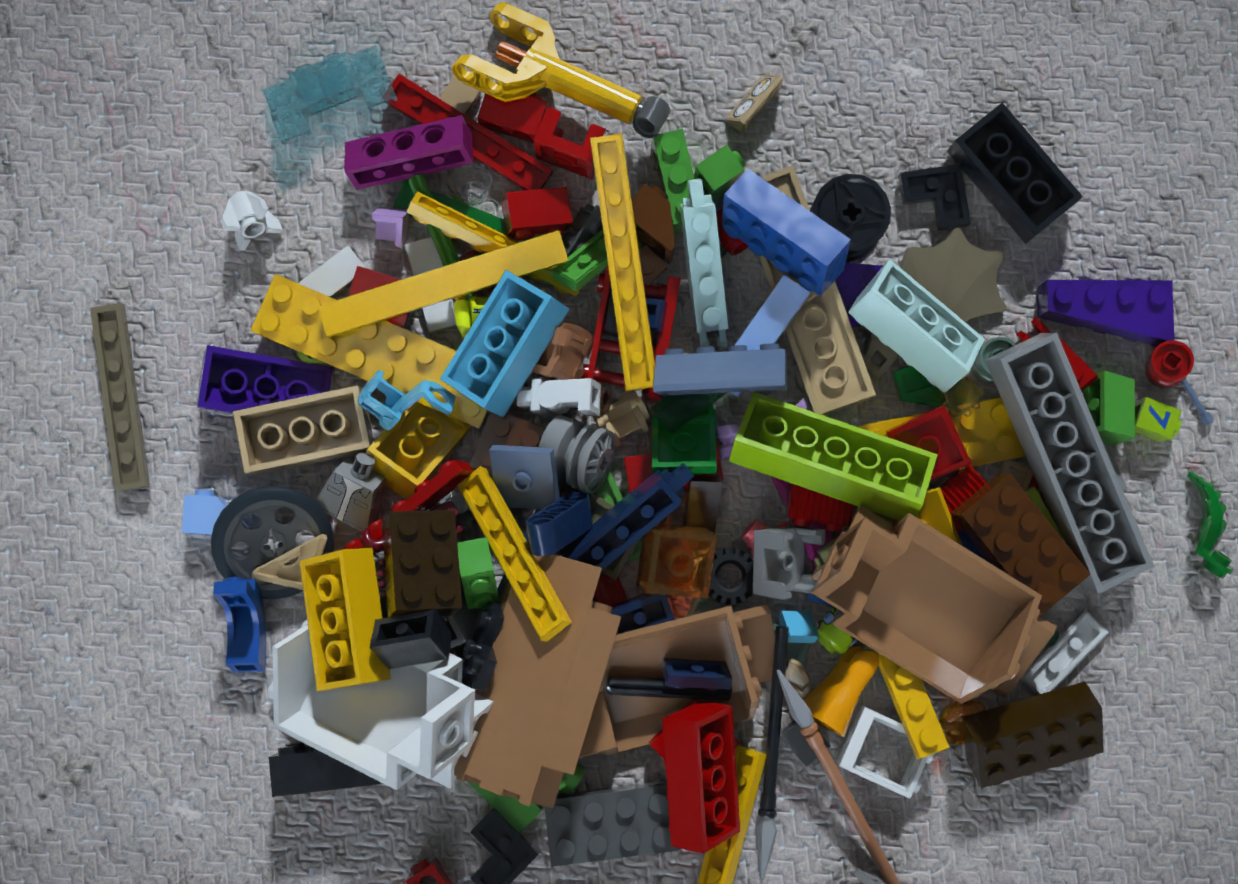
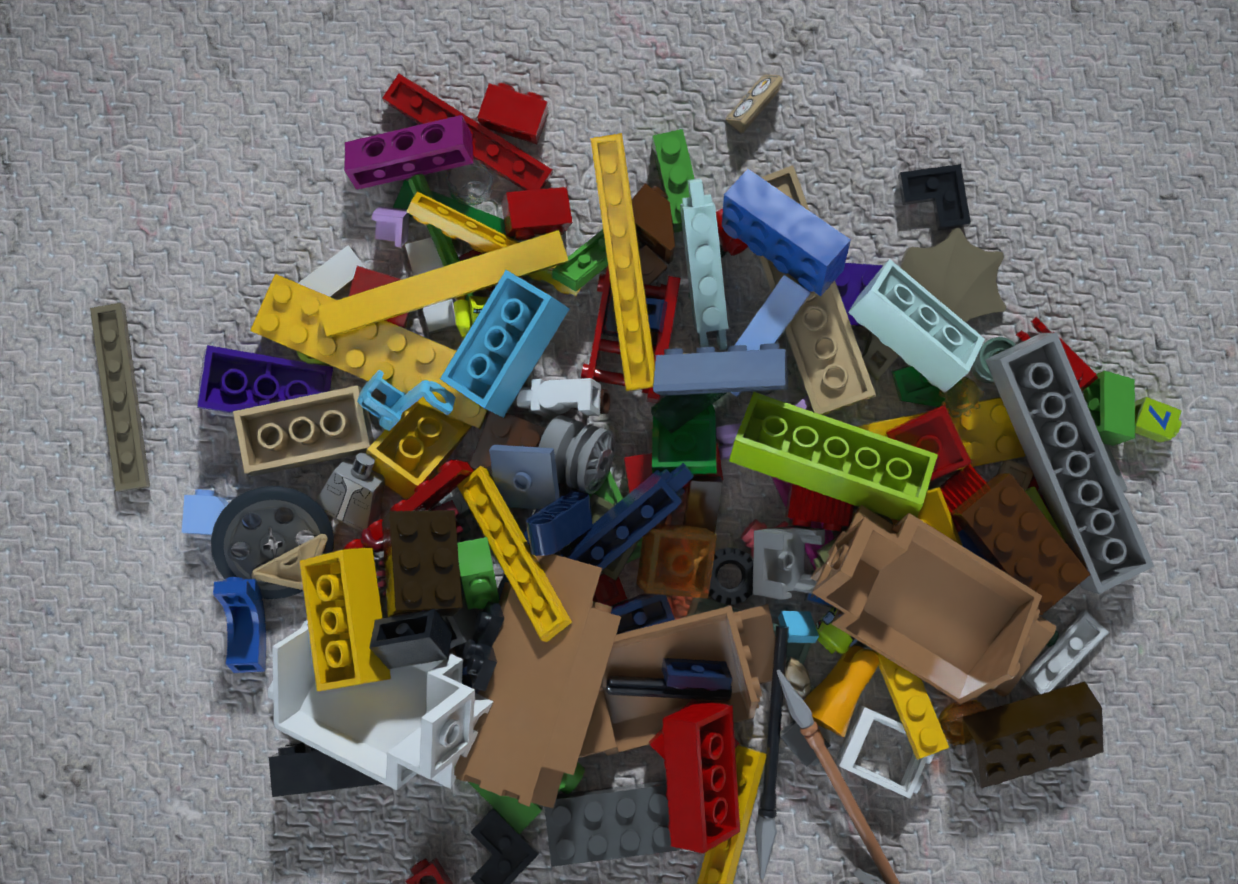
(248, 217): white brick -> none
(325, 86): clear light blue bracket -> none
(460, 95): tan tile -> none
(544, 68): yellow piece -> none
(563, 153): red panel -> none
(565, 353): nougat piece -> none
(587, 223): dark grey hinge -> none
(624, 417): tan piece -> none
(719, 172): bright green brick -> none
(856, 209): black piece -> none
(1014, 173): black brick -> none
(1116, 307): dark purple wedge -> none
(1169, 364): red wheel -> none
(1205, 417): sand blue hinge -> none
(1211, 528): green plant -> none

